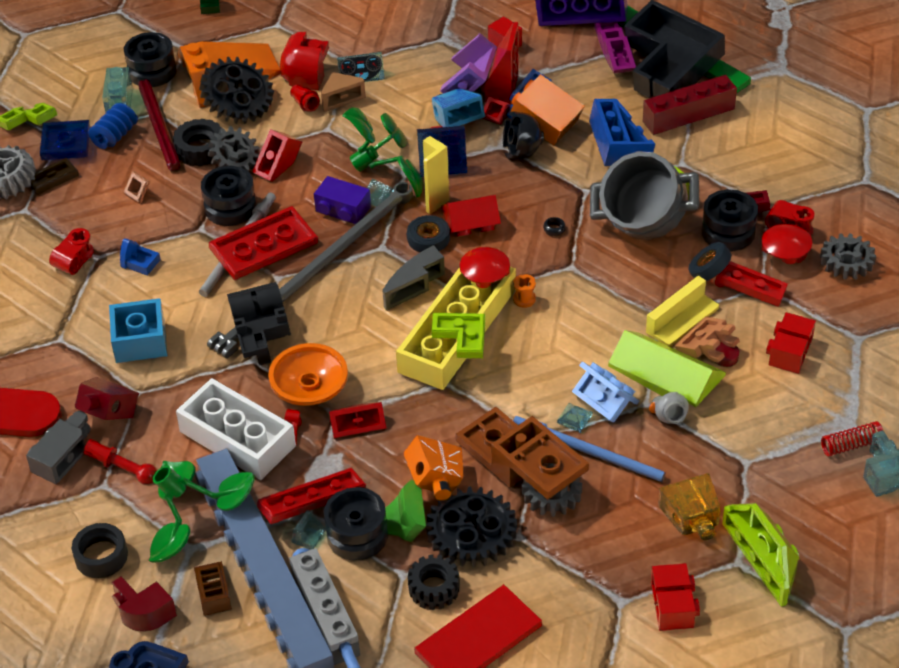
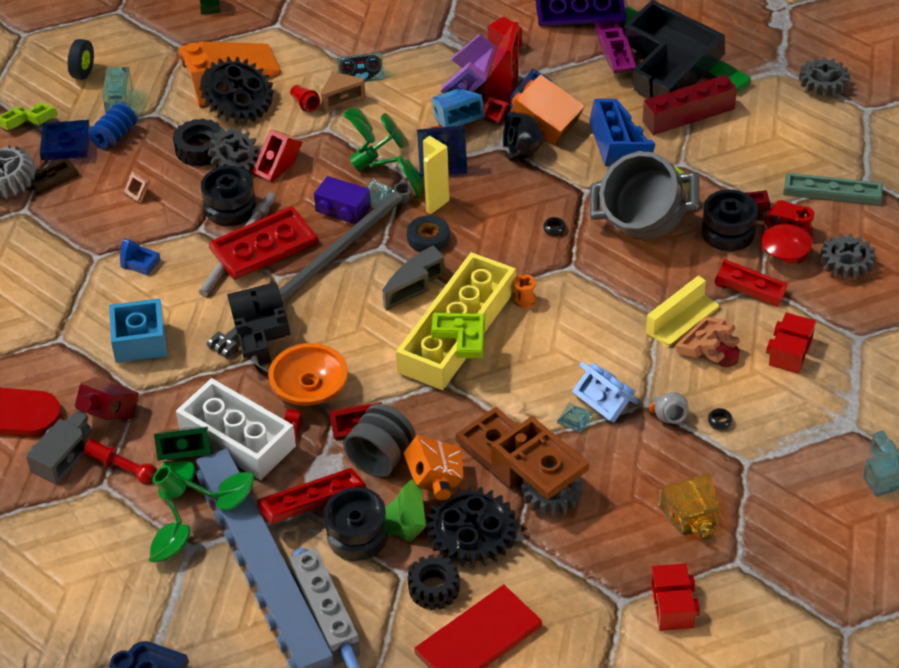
(72, 251): red piece -> none
(80, 59): none -> black bush
(99, 533): black tyre -> none
(143, 610): dark red brick -> none
(150, 58): black wheel -> none
(159, 125): dark red axle -> none
(182, 443): none -> dark green slope
(216, 603): reddish brown slope -> none
(303, 61): red brick -> none
(308, 531): clear light blue slope -> none
(379, 440): none -> dark grey wheel
(472, 214): red slope -> none
(484, 266): red dish -> none
(605, 455): medium blue bar -> none
(663, 368): lime slope -> none
(710, 261): black bush -> none
(723, 413): none -> black piece
(763, 547): lime wedge -> none
(824, 76): none -> dark grey gear
(828, 438): red piece -> none
(833, 188): none -> sand green tile

